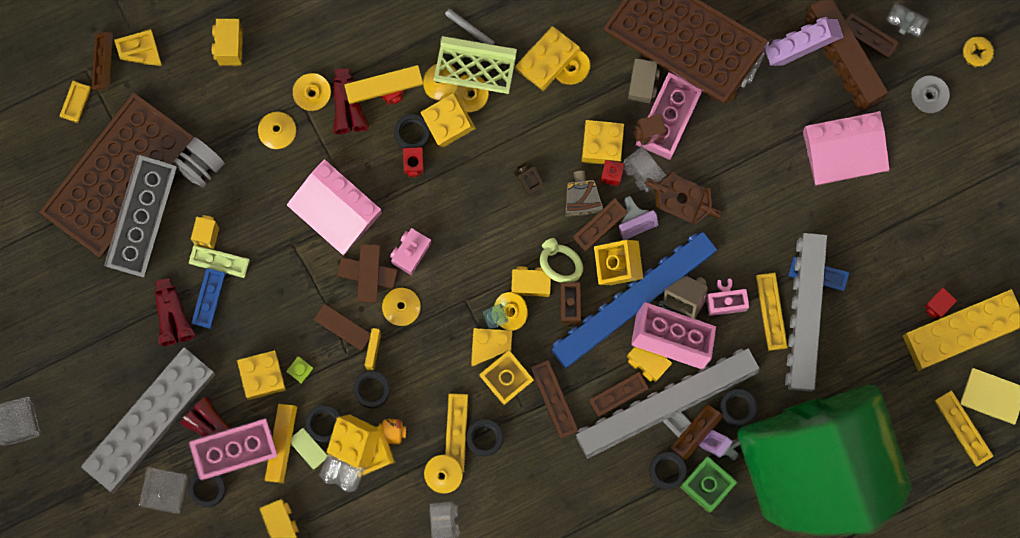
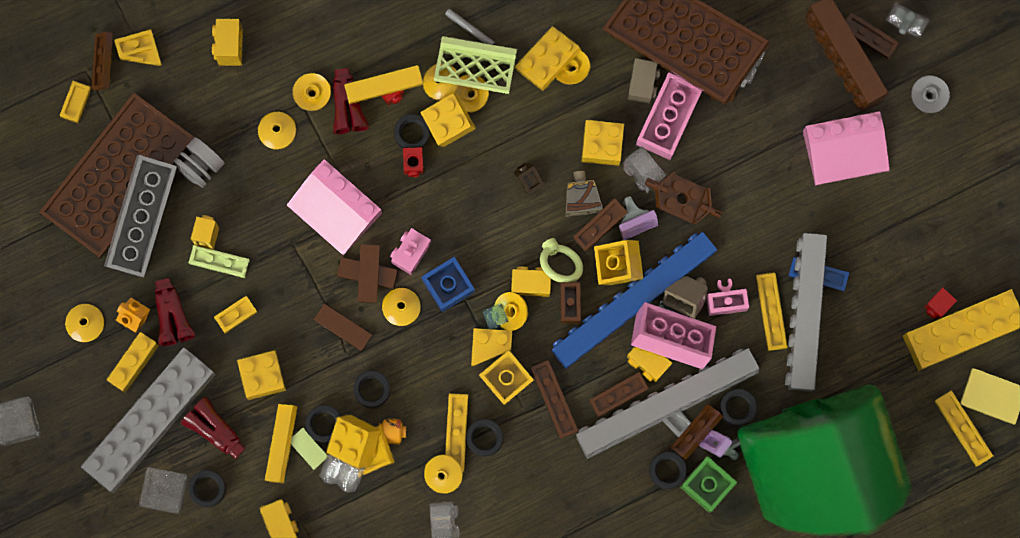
(86, 332): none -> yellow dish
(132, 314): none -> light orange brick
(132, 362): none -> yellow brick
(208, 298): blue plate -> none
(232, 449): bright pink brick -> none
(235, 314): none -> yellow plate
(300, 370): lime plate -> none
(372, 349): yellow tile -> none
(448, 284): none -> blue brick
(612, 173): red brick -> none
(650, 130): reddish brown brick -> none
(804, 42): lavender brick -> none
(981, 44): yellow gear -> none

